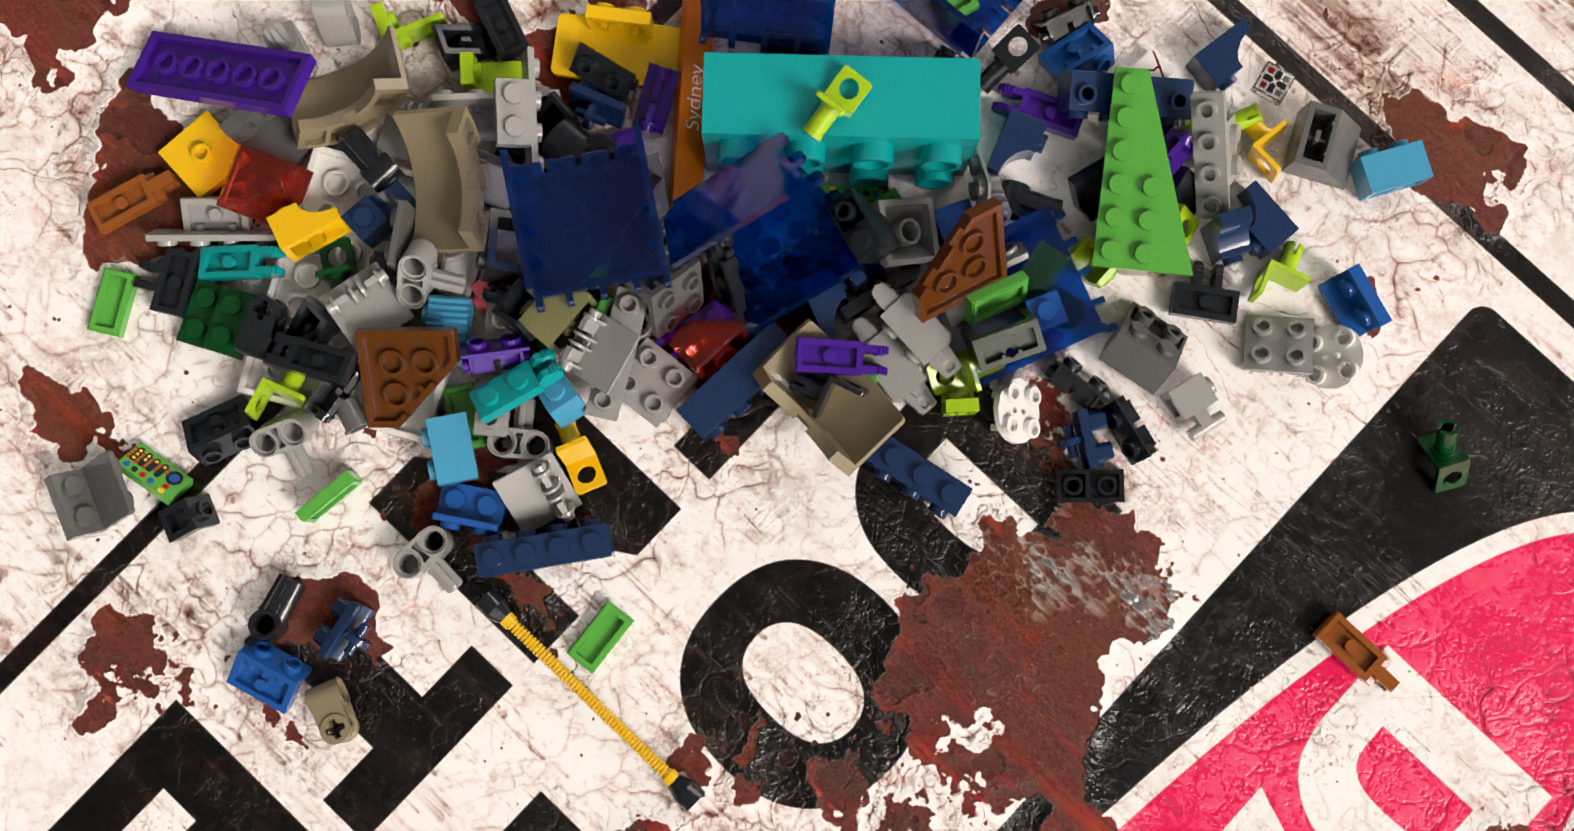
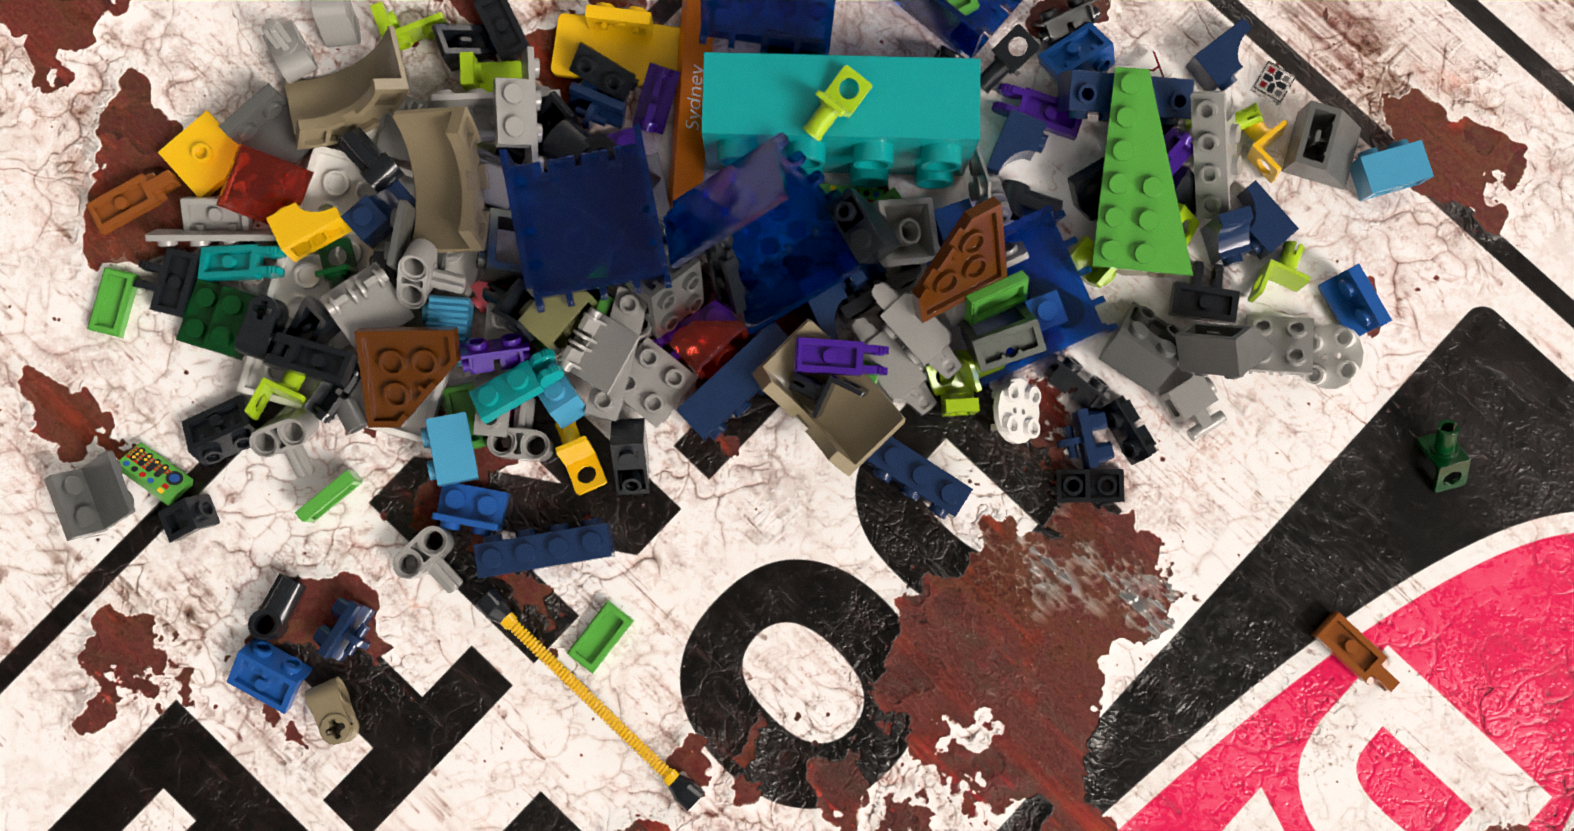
(221, 73): dark purple plate -> none
(538, 493): light grey hinge -> none
(630, 456): none -> black slope
(1044, 267): clear green brick -> none
(1220, 349): none -> dark grey slope

